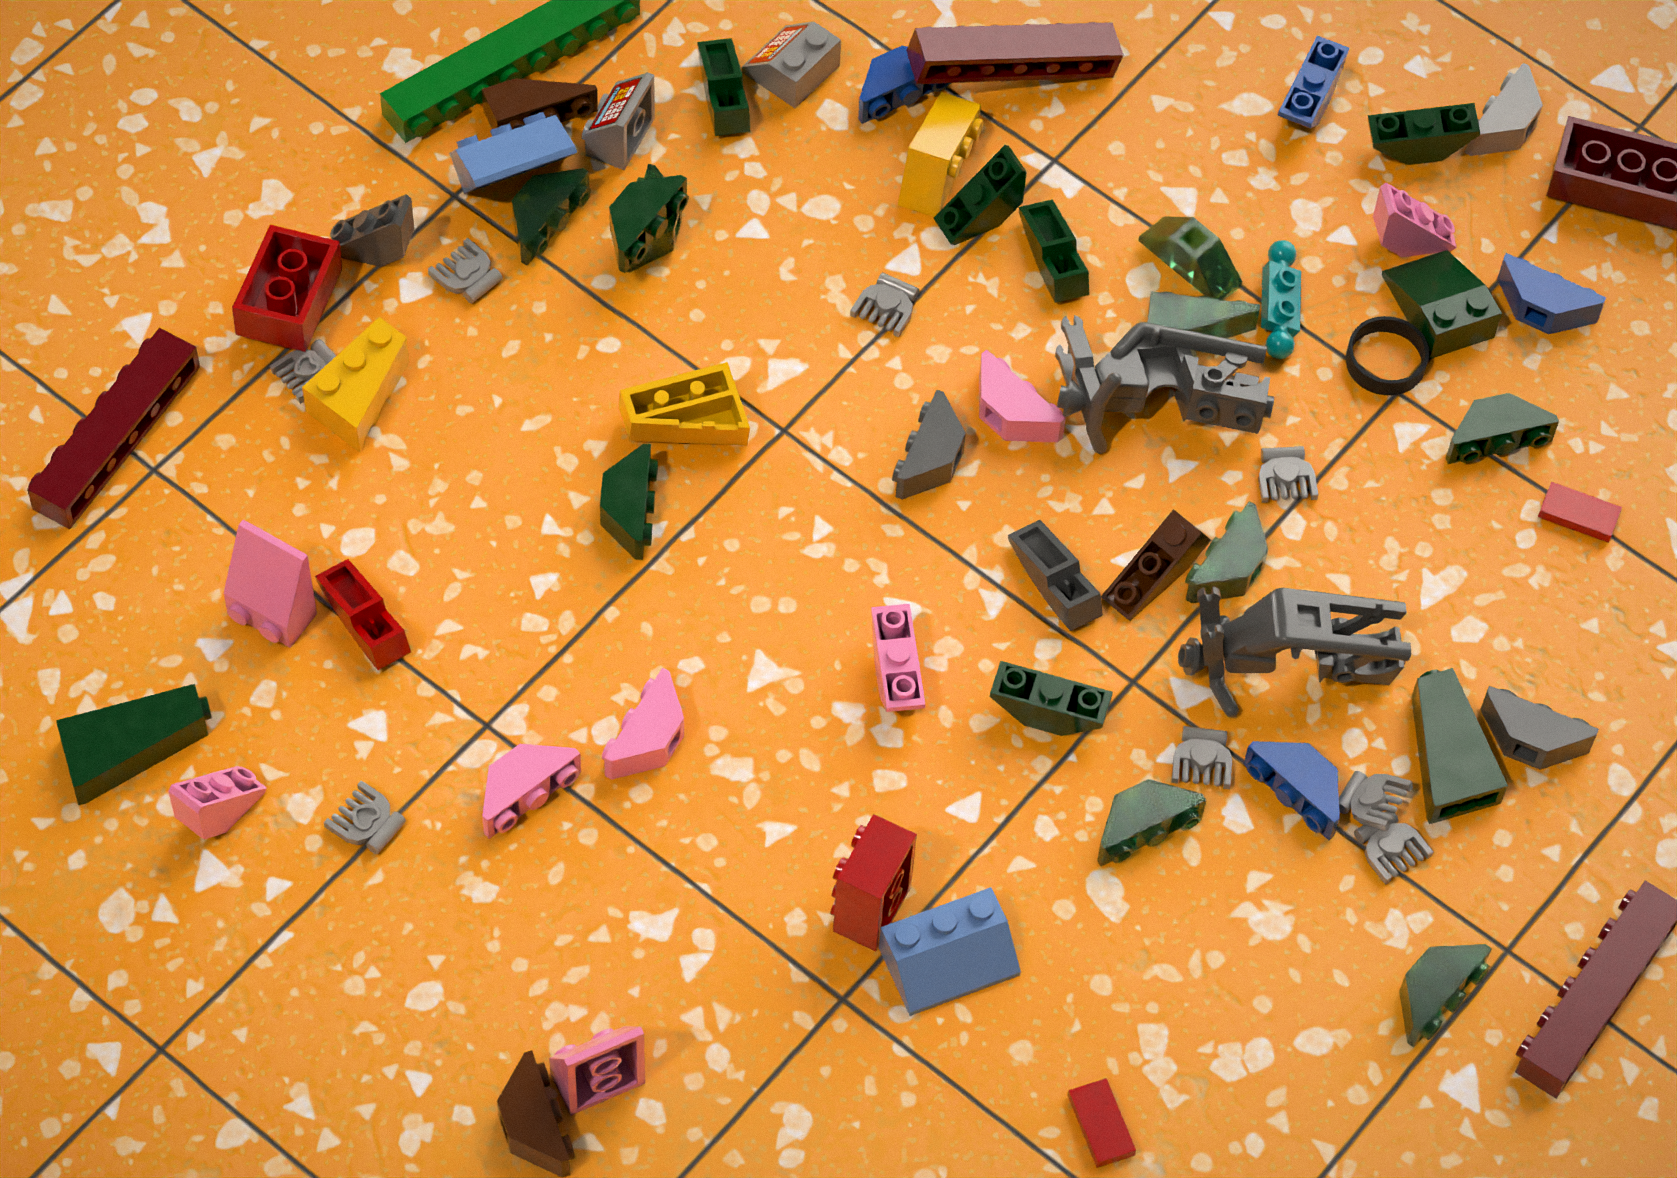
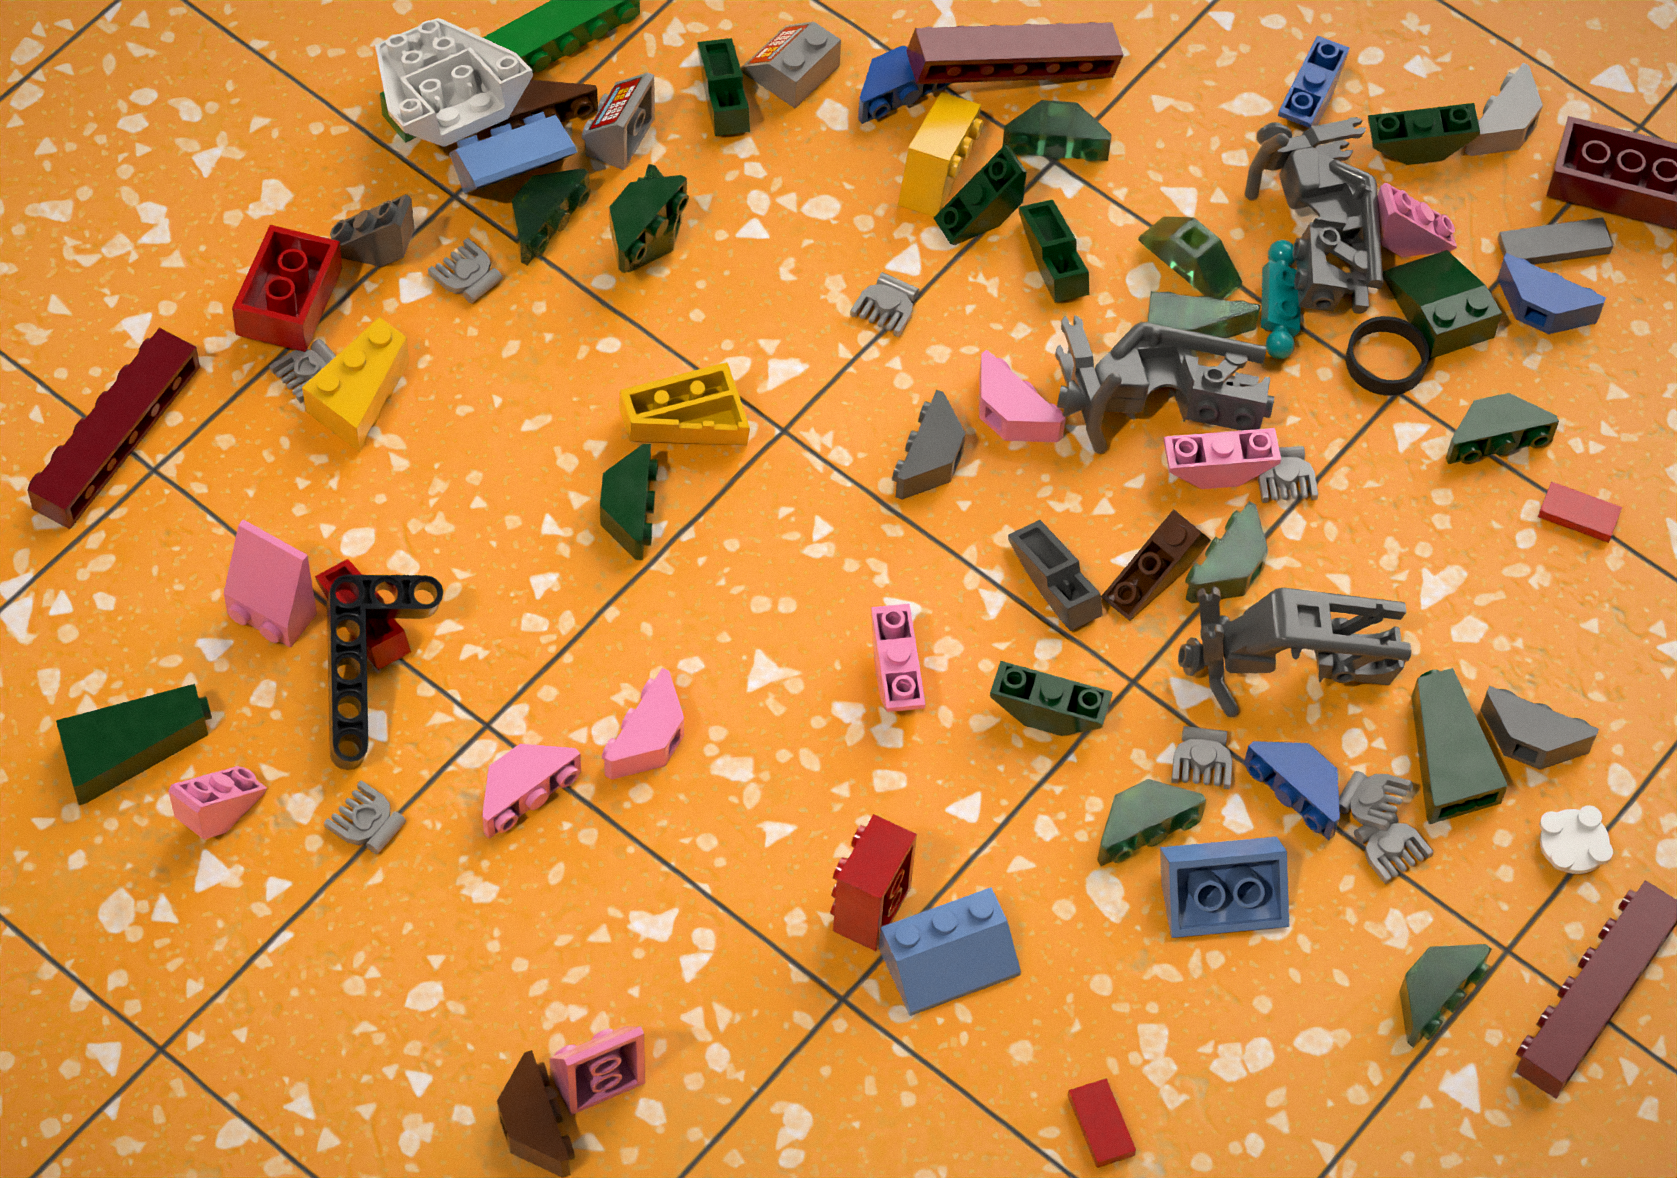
(355, 652): none -> black beam
(448, 81): none -> white wedge
(1058, 131): none -> clear green slope
(1222, 457): none -> bright pink slope
(1225, 886): none -> medium blue slope
(1344, 205): none -> dark grey piece
(1557, 241): none -> tile
(1575, 840): none -> white piece

